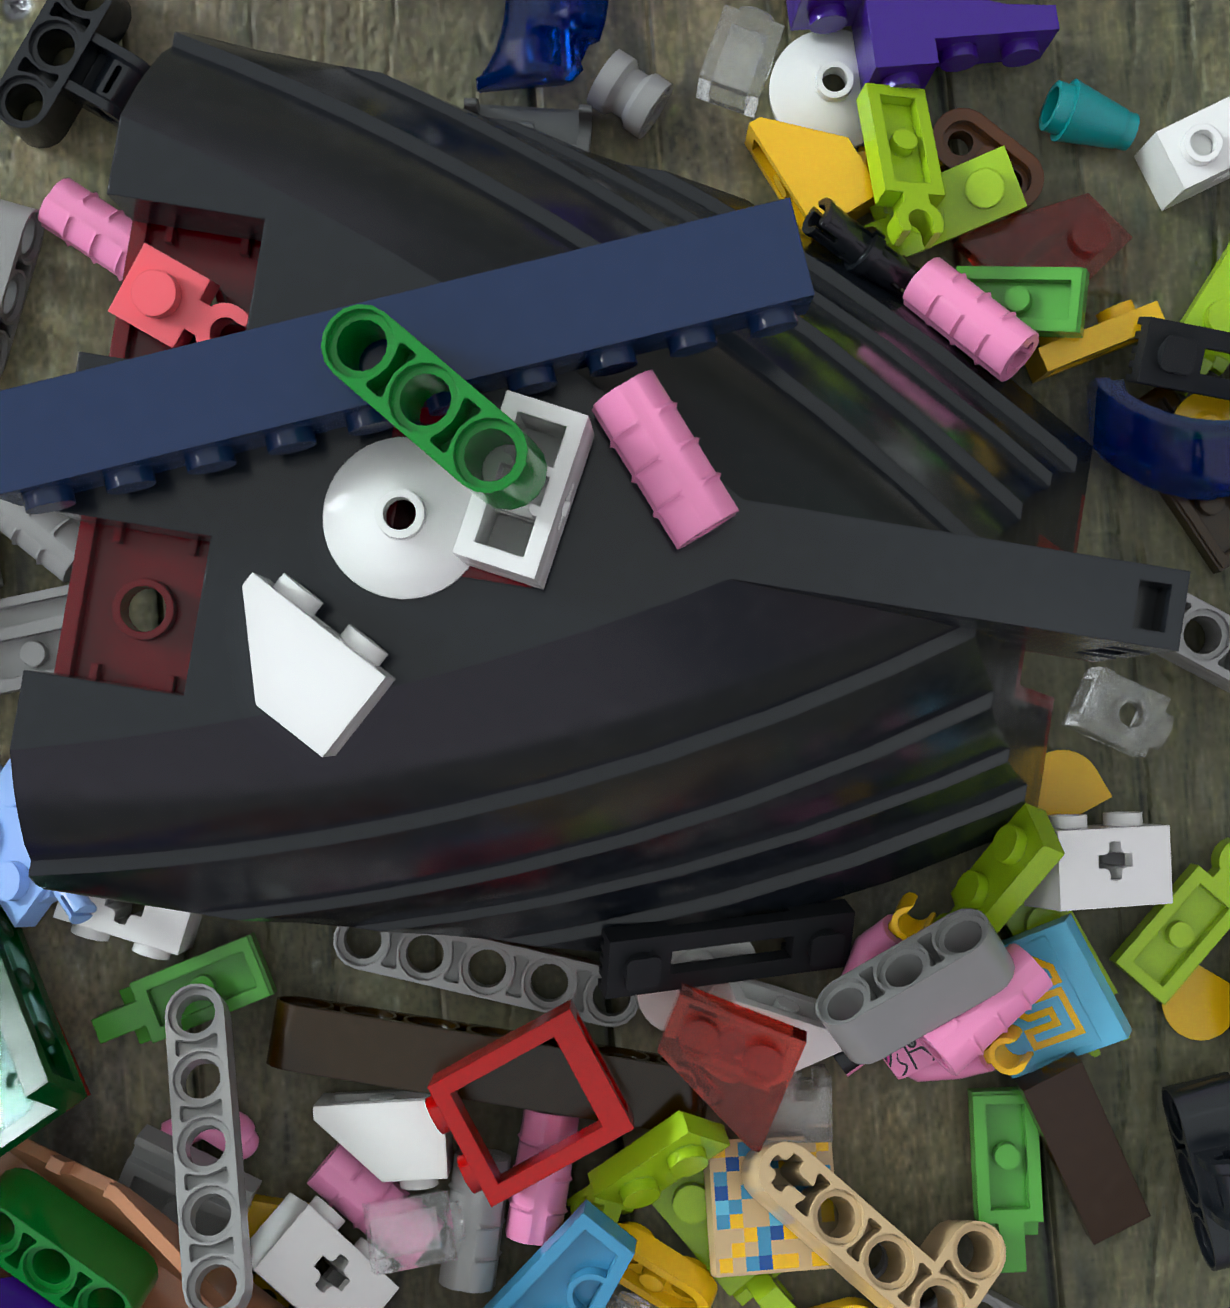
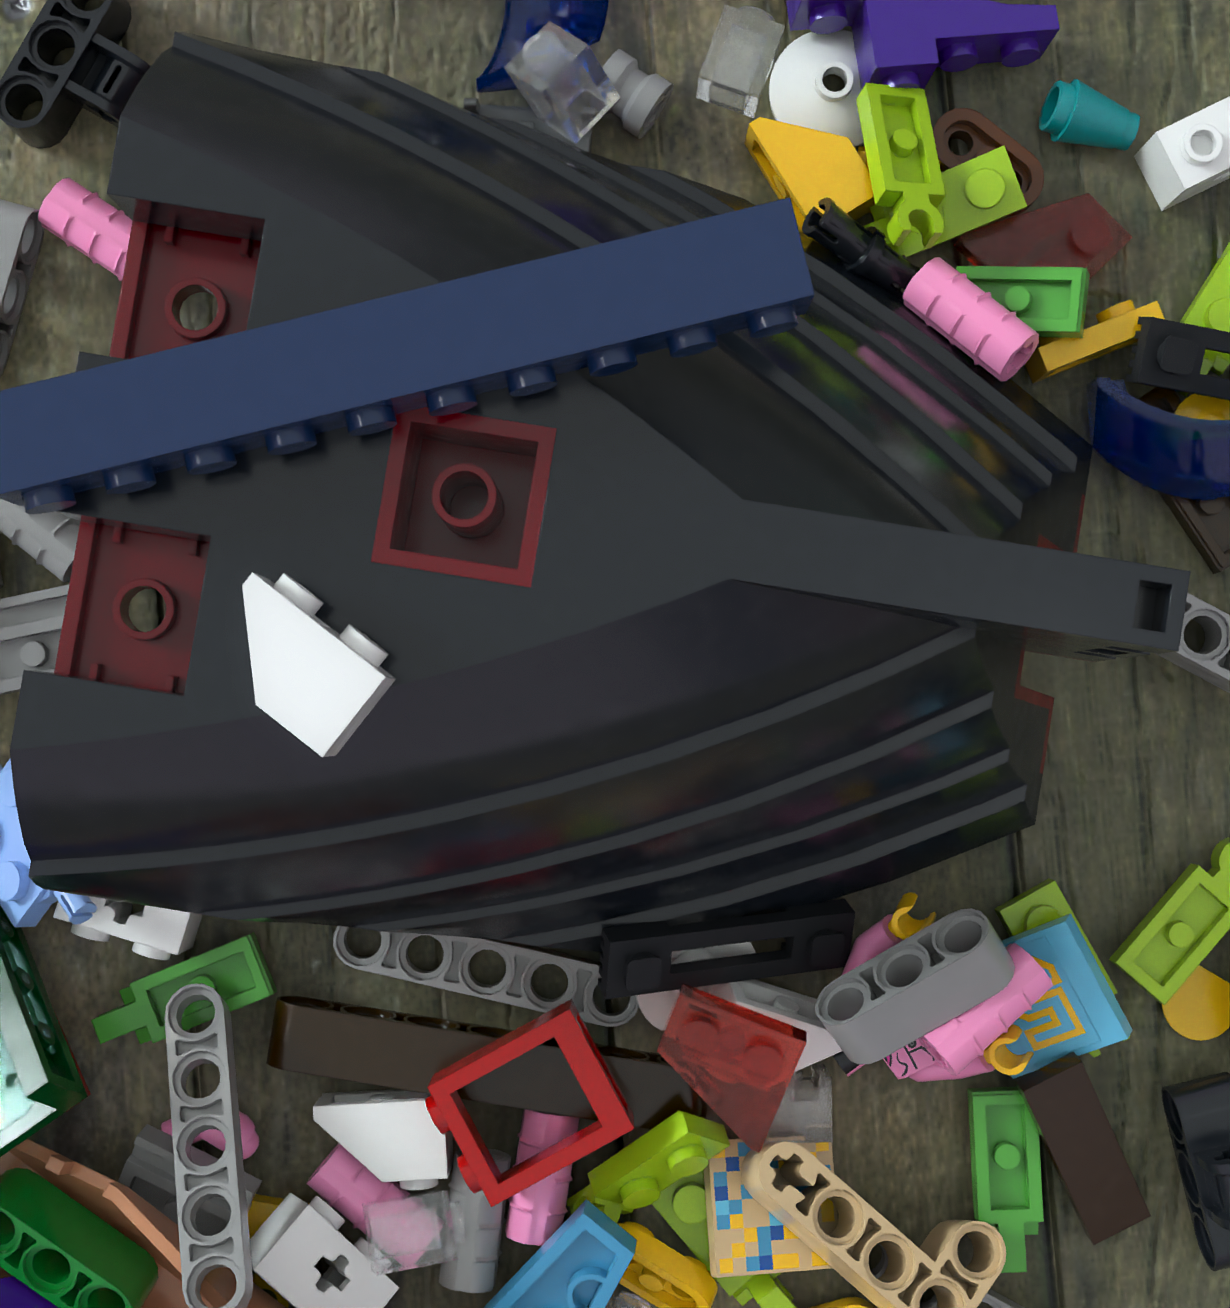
(172, 301): coral plate -> none
(389, 560): white dish -> none
(404, 383): green beam -> none
(525, 539): white brick -> none
(562, 81): none -> clear brick
(664, 459): bright pink axle -> none
(1009, 867): lime plate -> none
(1070, 784): yellow piece -> none
(1097, 709): clear brick -> none
(1107, 864): white brick -> none

